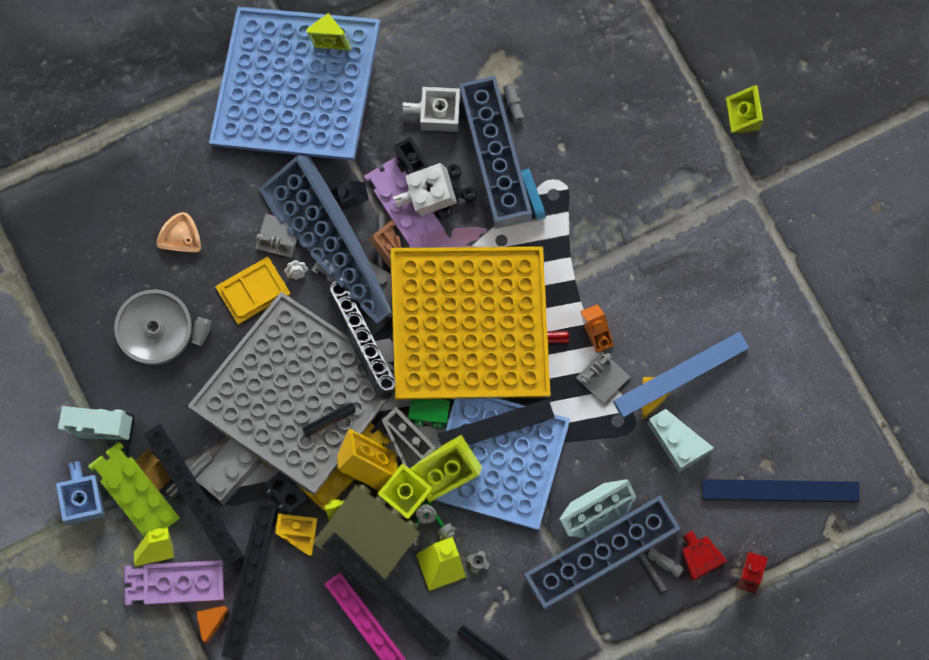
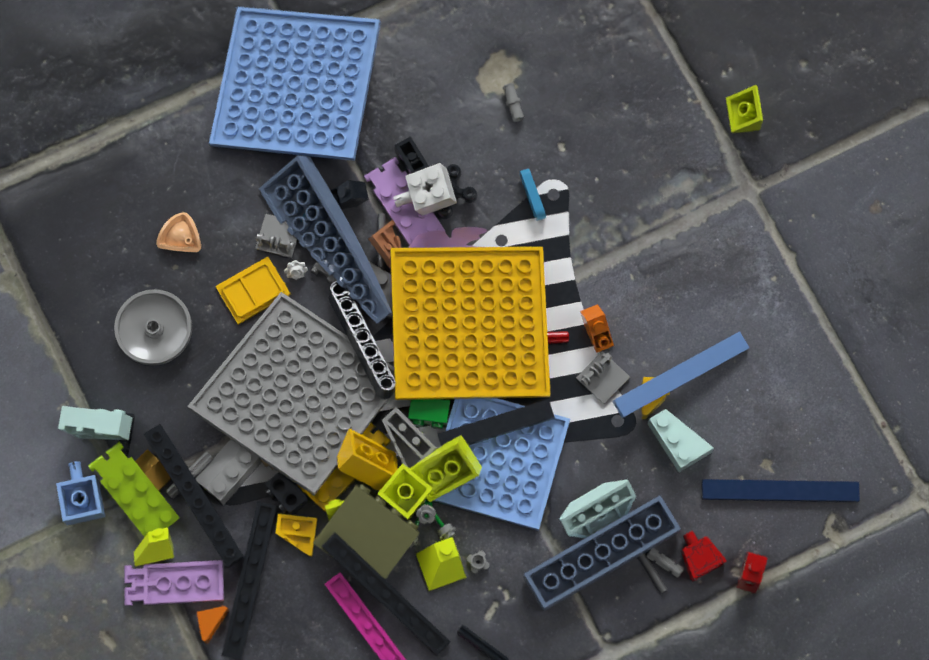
(200, 330): light grey cone -> none
(328, 34): neon yellow slope -> none
(329, 419): black axle -> none
(428, 109): white brick -> none
(495, 152): sand blue brick -> none

